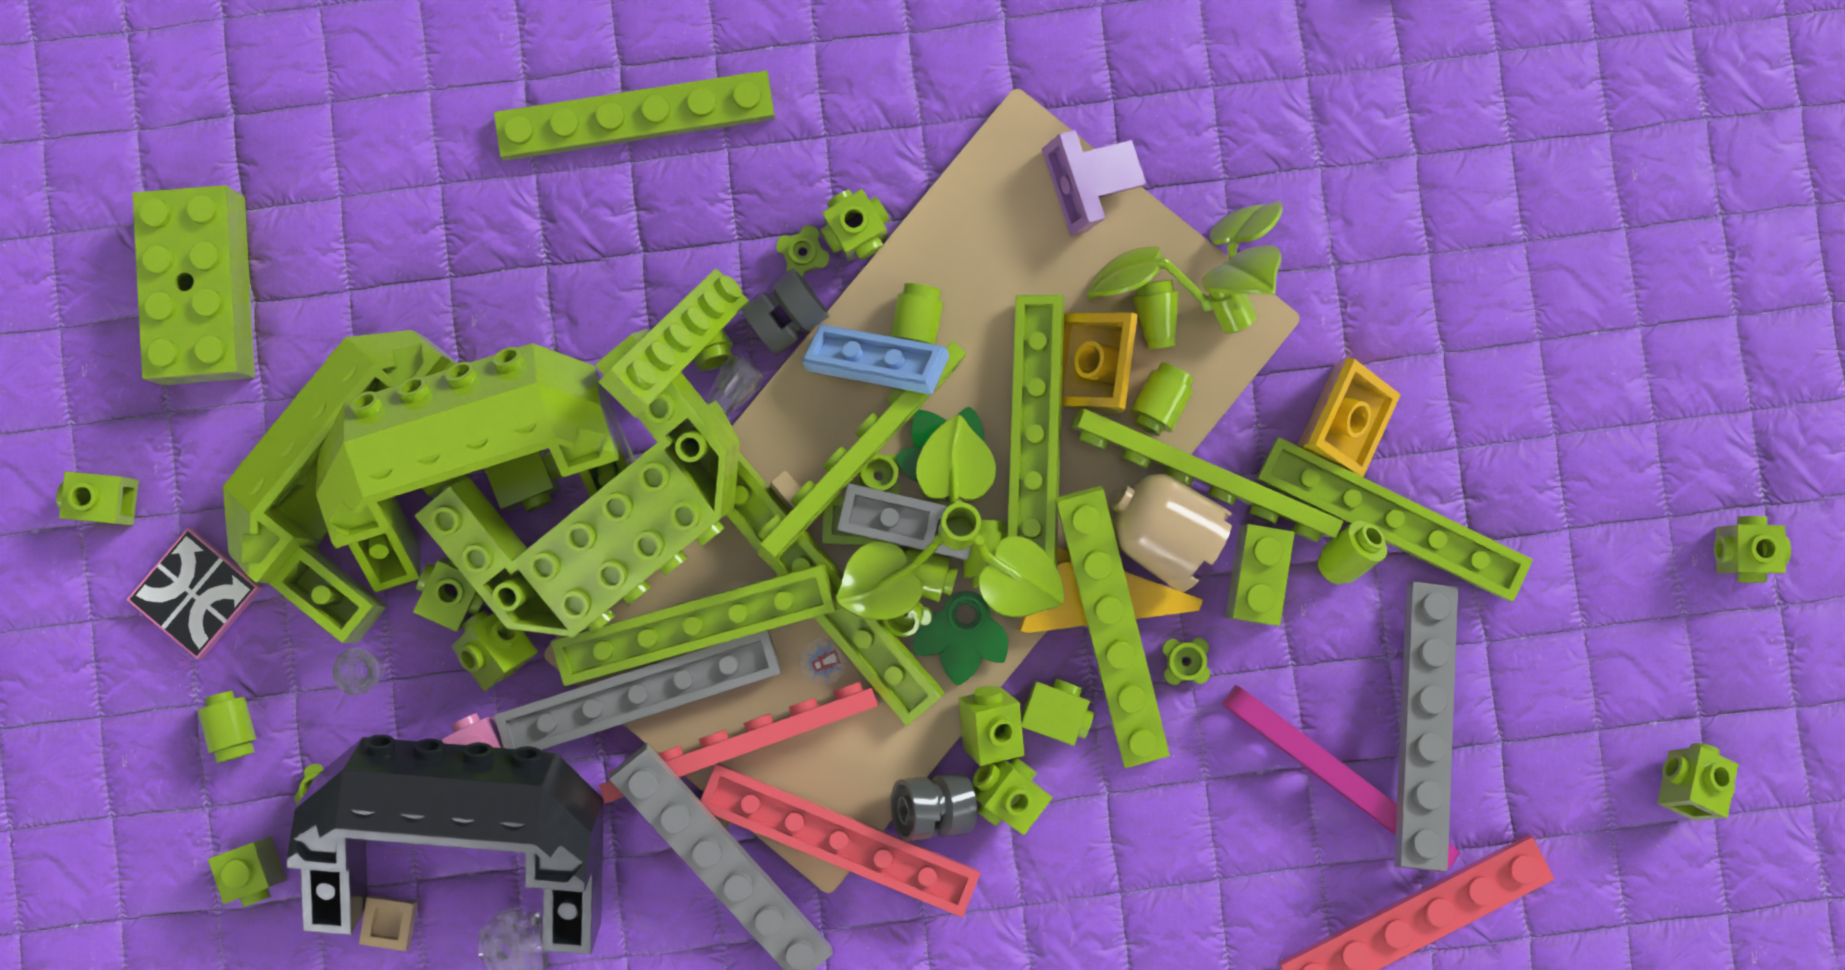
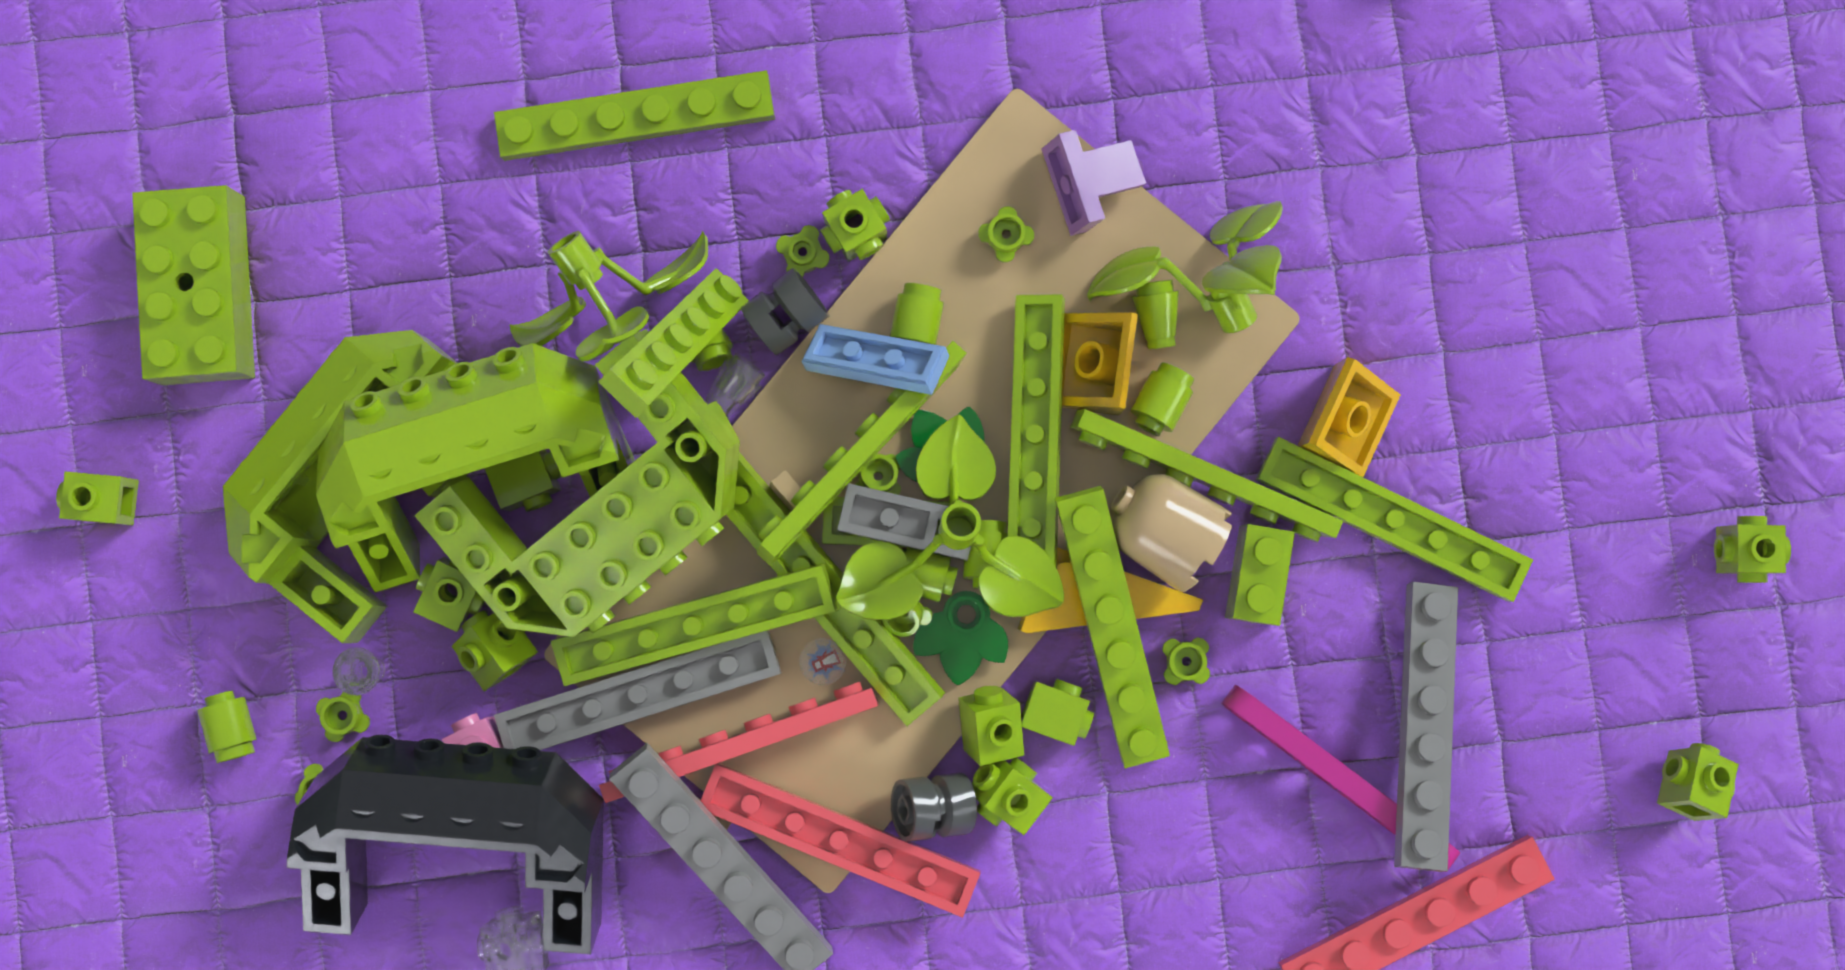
(194, 593): tile -> none
(247, 872): lime brick -> none
(334, 726): none -> lime plate
(388, 922): tan tile -> none
(581, 267): none -> lime plant
(1006, 220): none -> lime plate
(1352, 553): lime brick -> none

